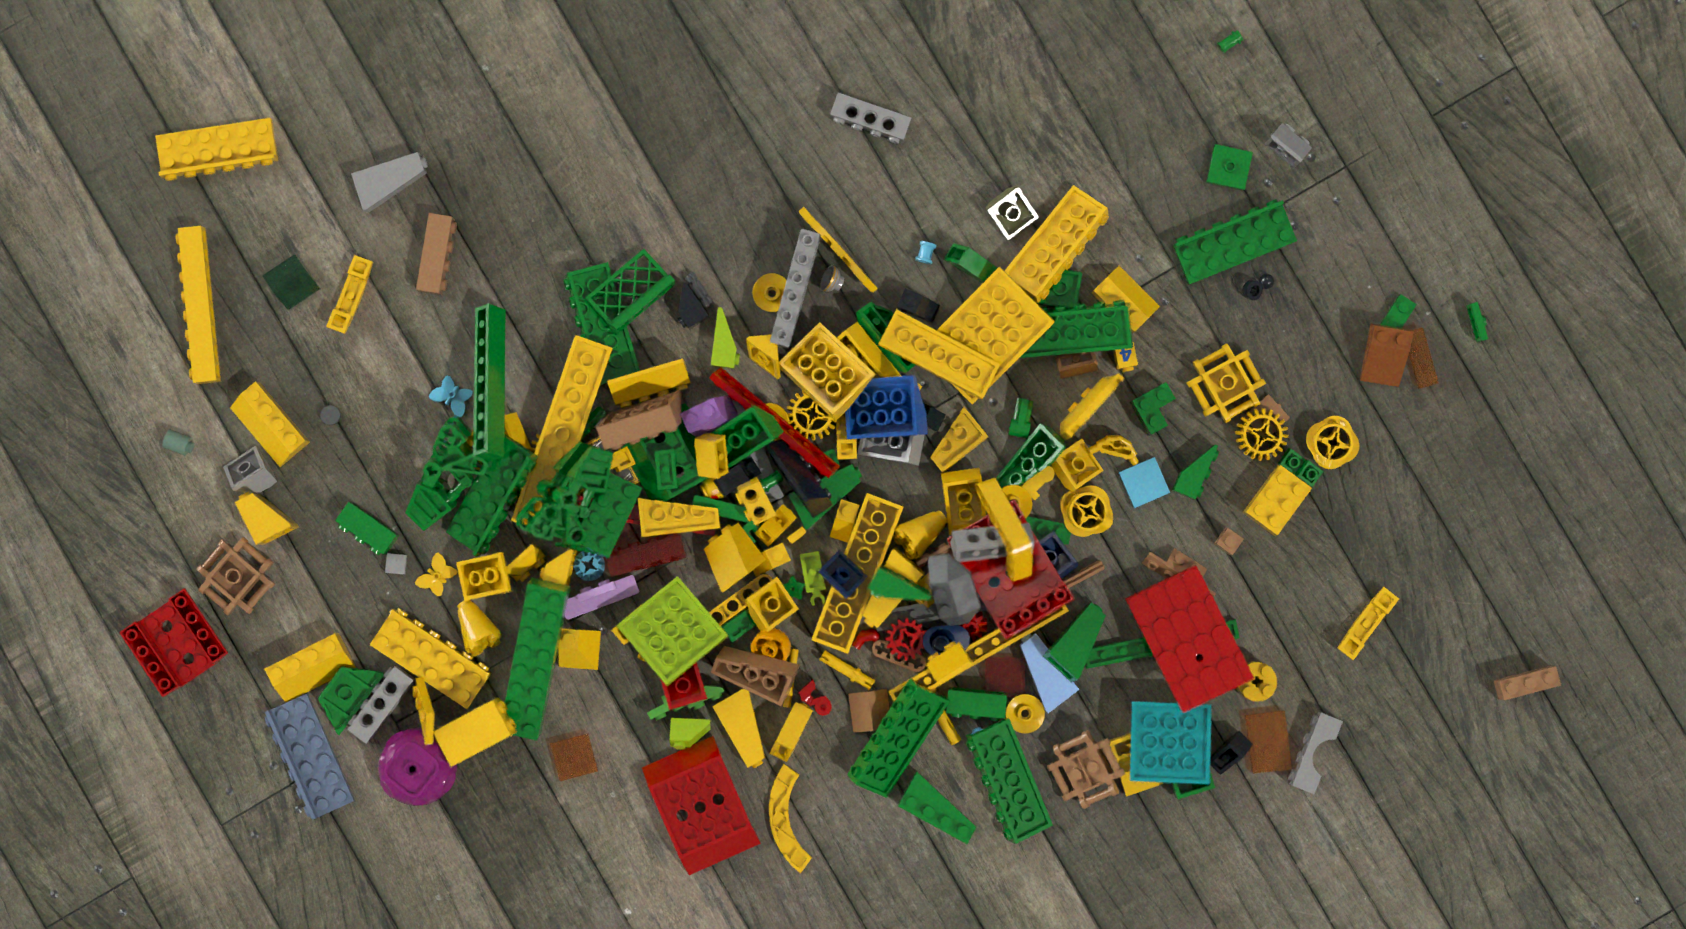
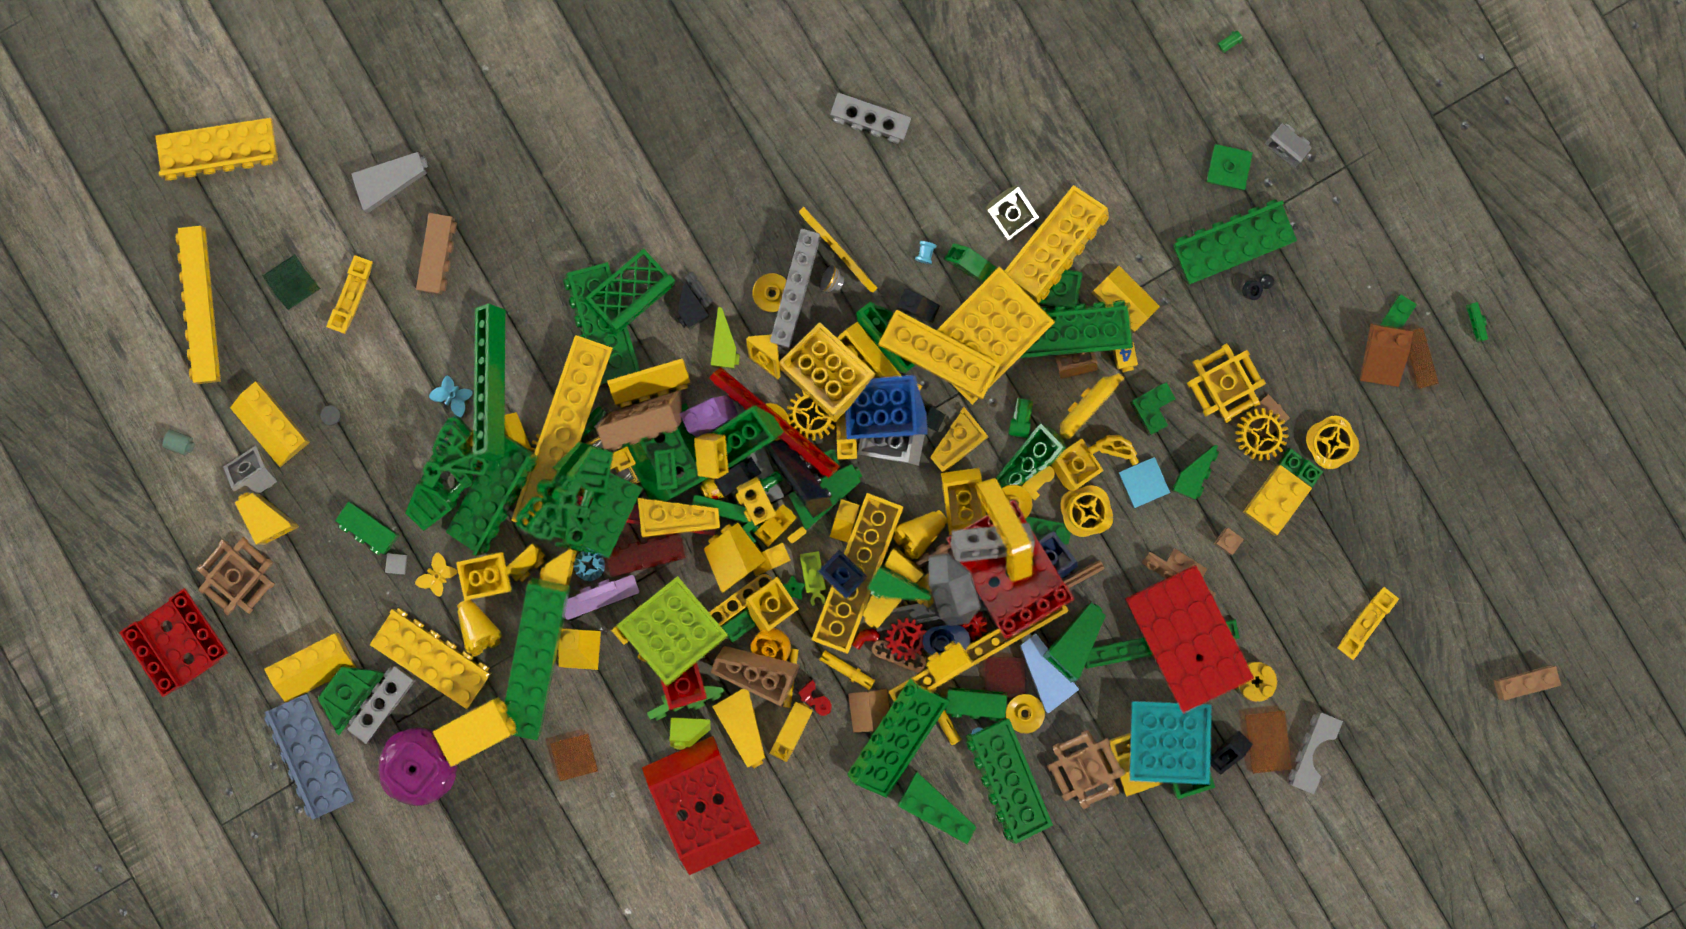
(424, 708): yellow wing -> none
(780, 821): yellow tile -> none

